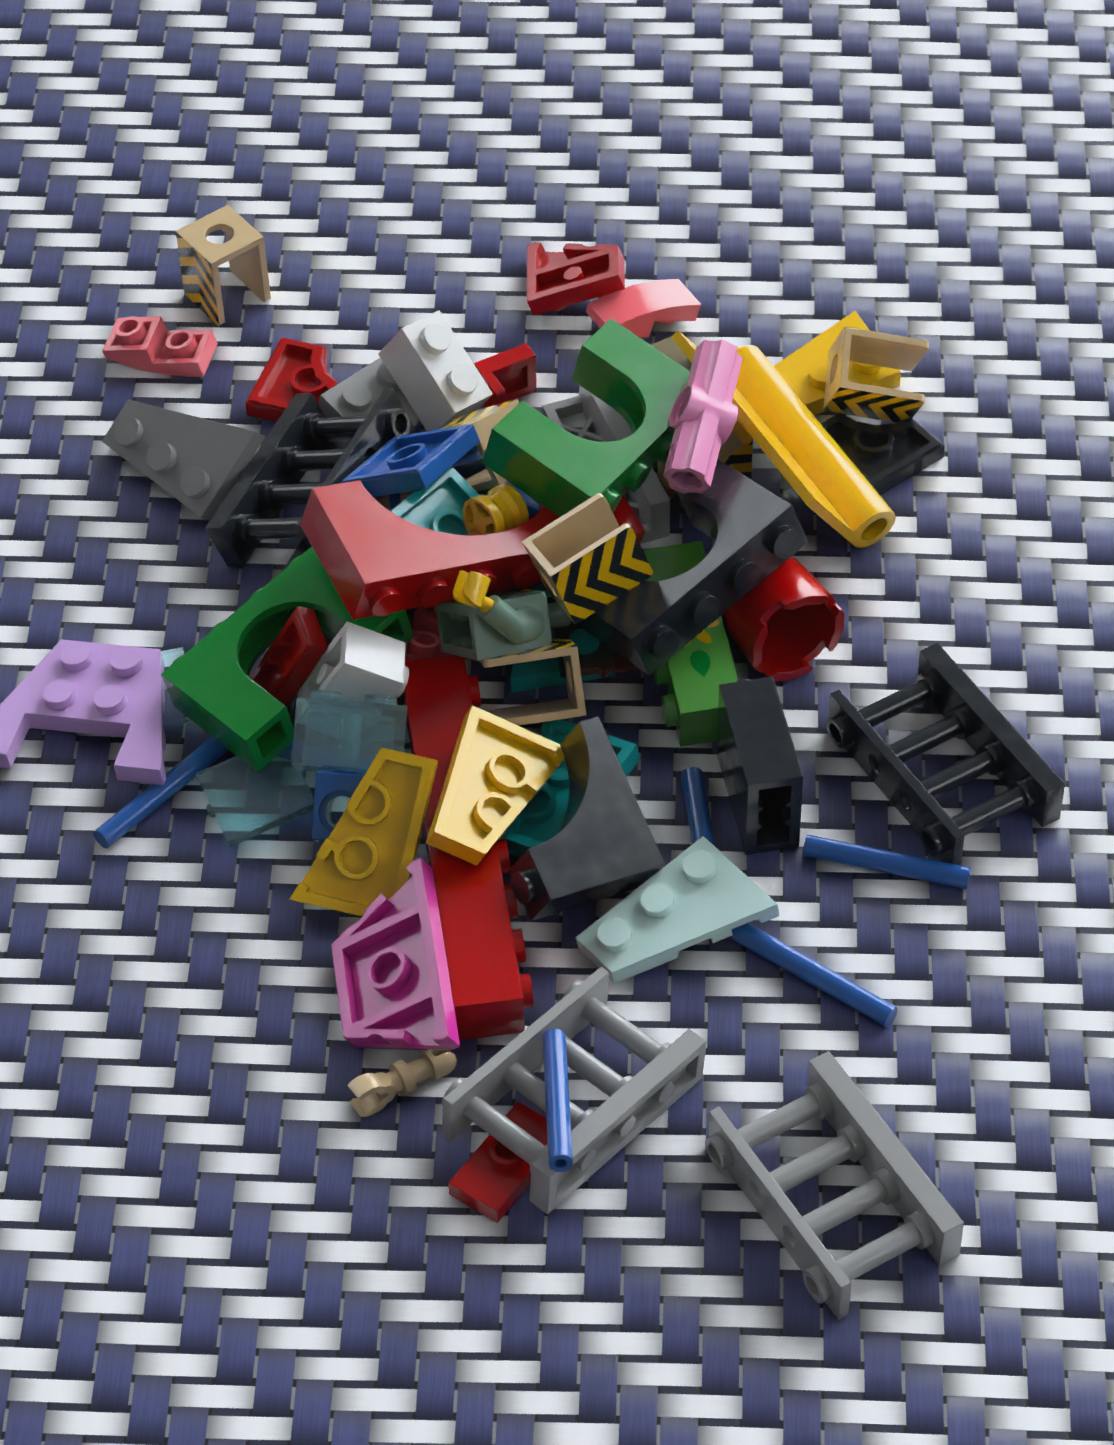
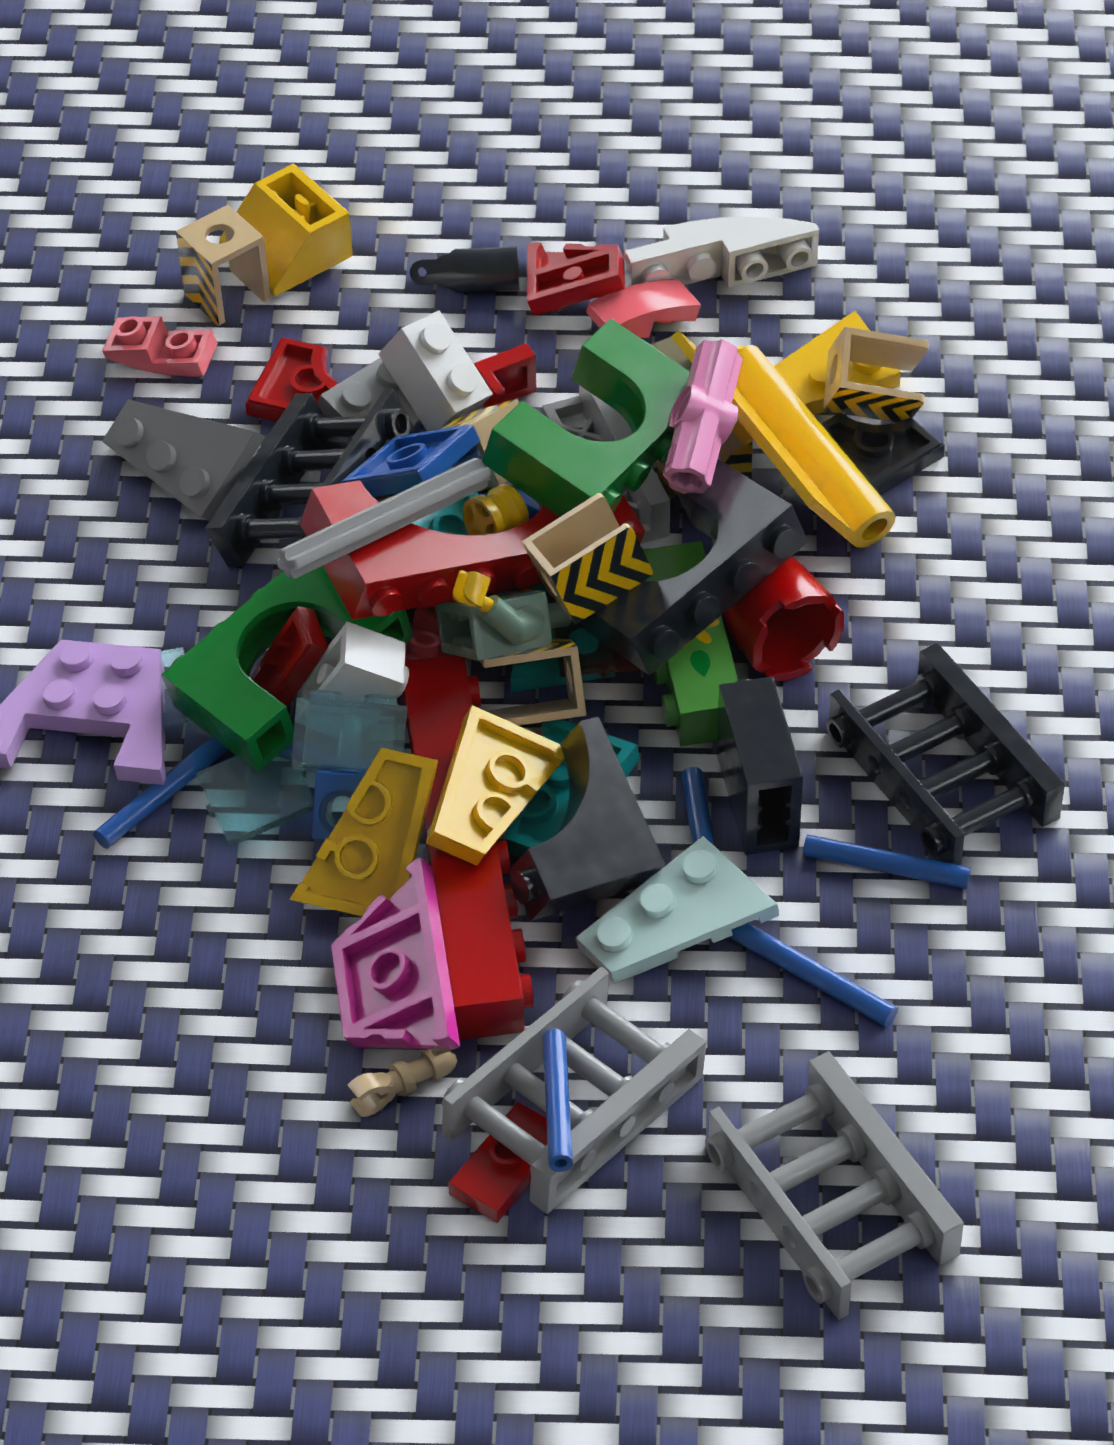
(300, 227): none -> yellow slope
(383, 518): none -> light grey axle
(471, 270): none -> black piece
(726, 247): none -> white slope

